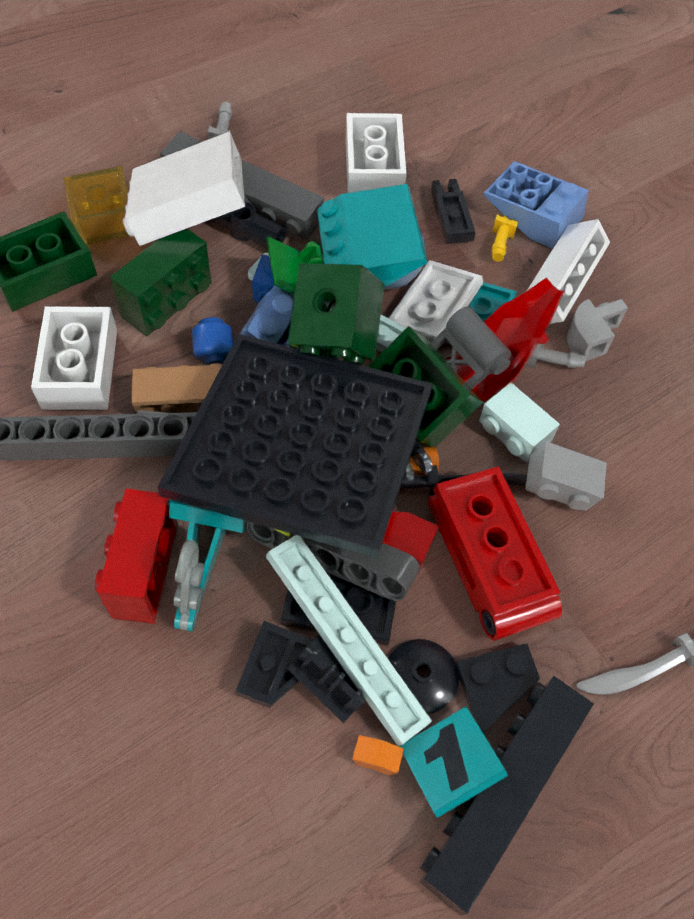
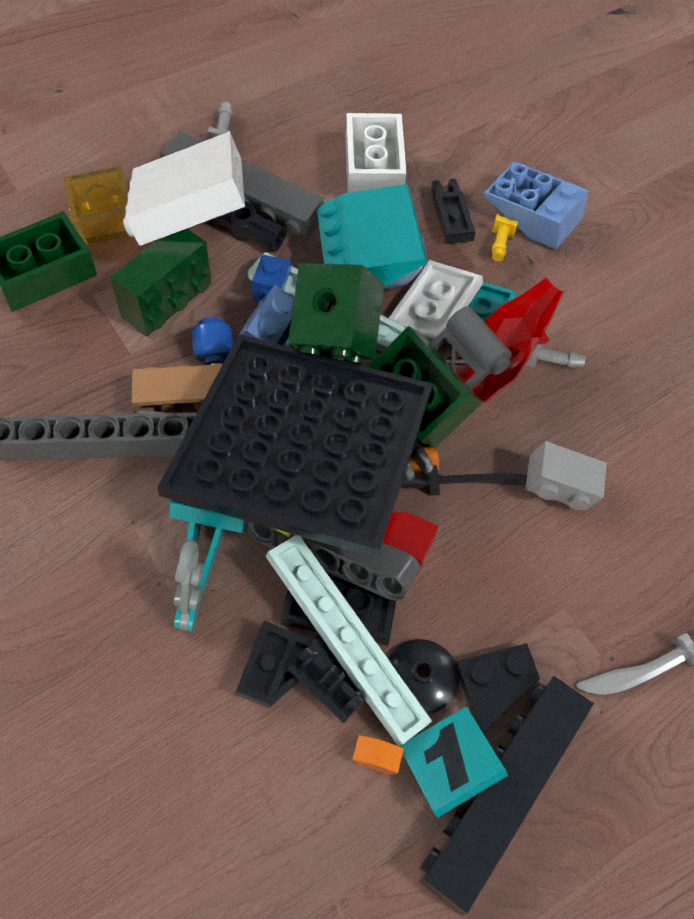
(75, 358): white brick -> none
(137, 557): red brick -> none
(286, 261): green hinge -> none
(495, 553): red hinge -> none
(517, 422): light aqua brick -> none
(573, 262): white brick -> none
(591, 327): light grey brick -> none

